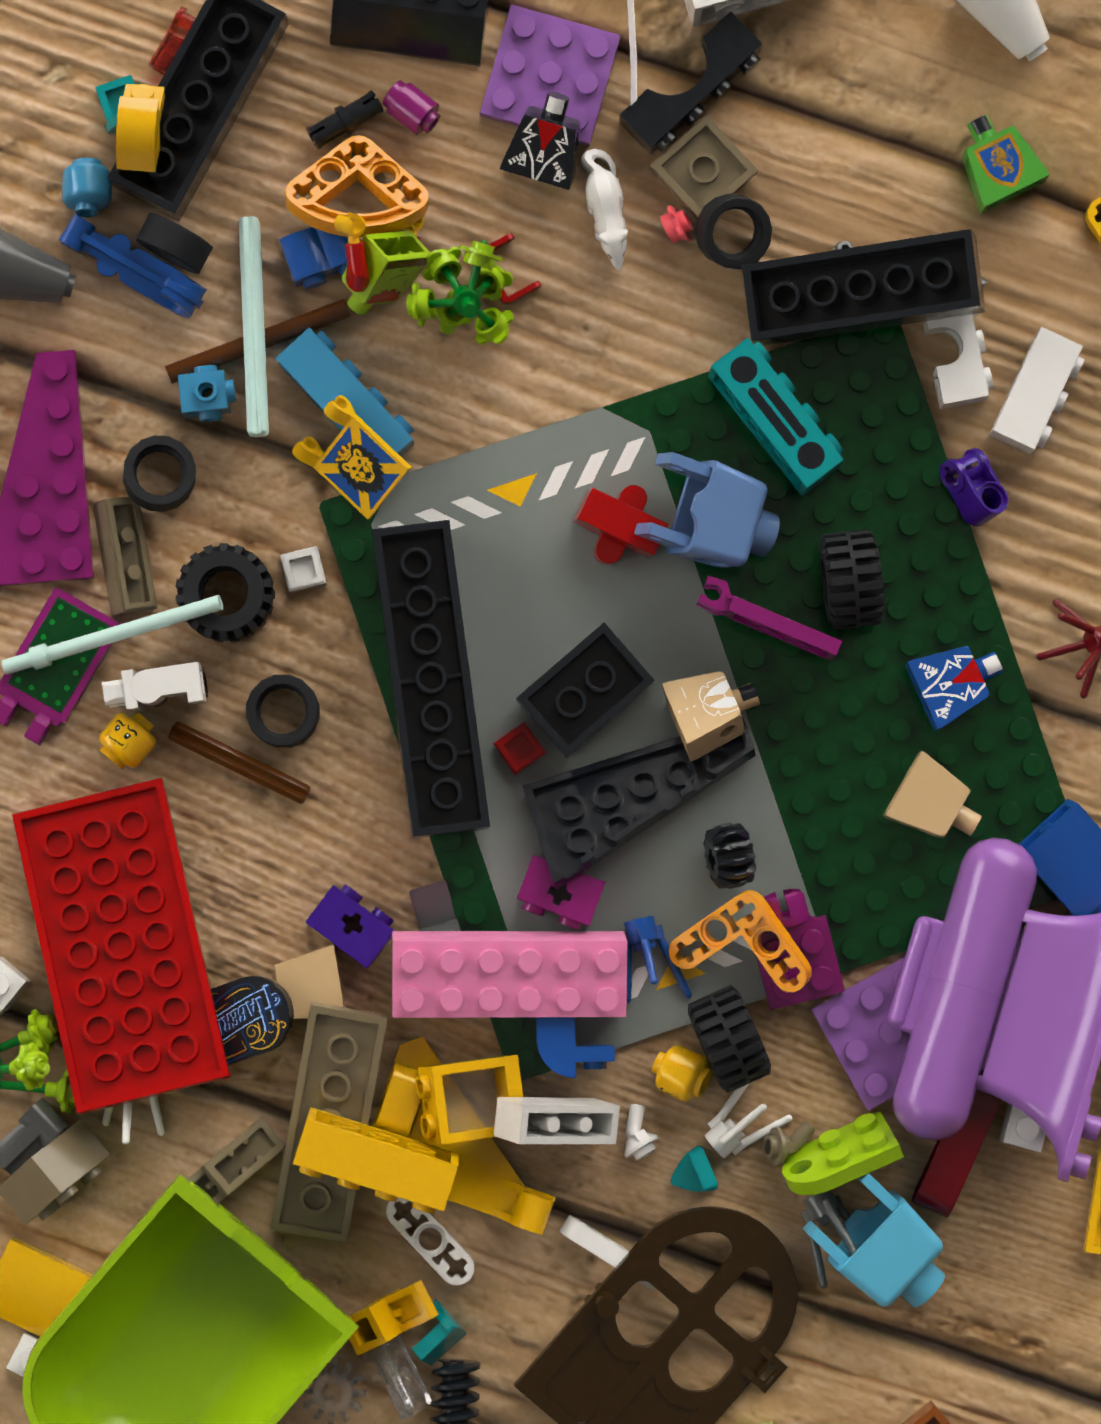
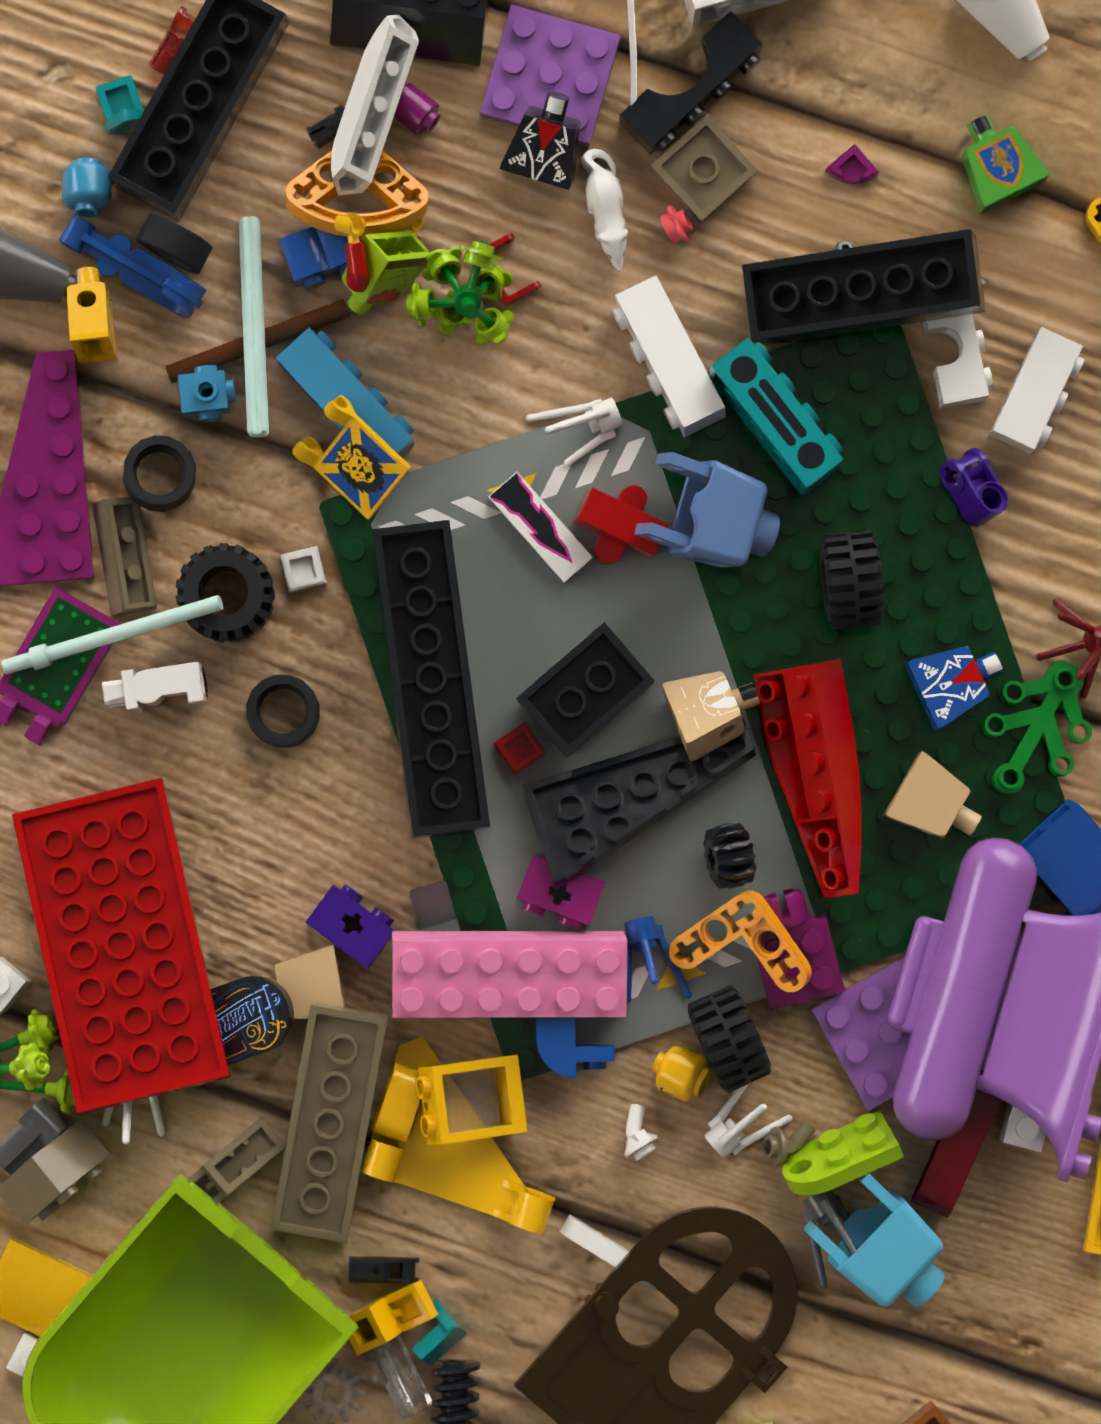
(91, 318): none -> yellow torso
(127, 740): yellow head -> none
(139, 127): yellow brick -> none
(239, 762): reddish brown axle -> none
(372, 105): none -> white brick
(376, 1160): yellow brick -> none
(376, 1269): none -> black bar
(442, 1267): white beam -> none
(540, 527): none -> tile
(556, 1120): white brick -> none
(599, 414): none -> white plant
(669, 357): none -> white brick
(694, 1172): teal tile -> none
(761, 236): black tyre -> none
(767, 621): magenta tile -> none
(817, 766): none -> red wedge
(852, 167): none -> magenta tile
(1040, 722): none -> green plant

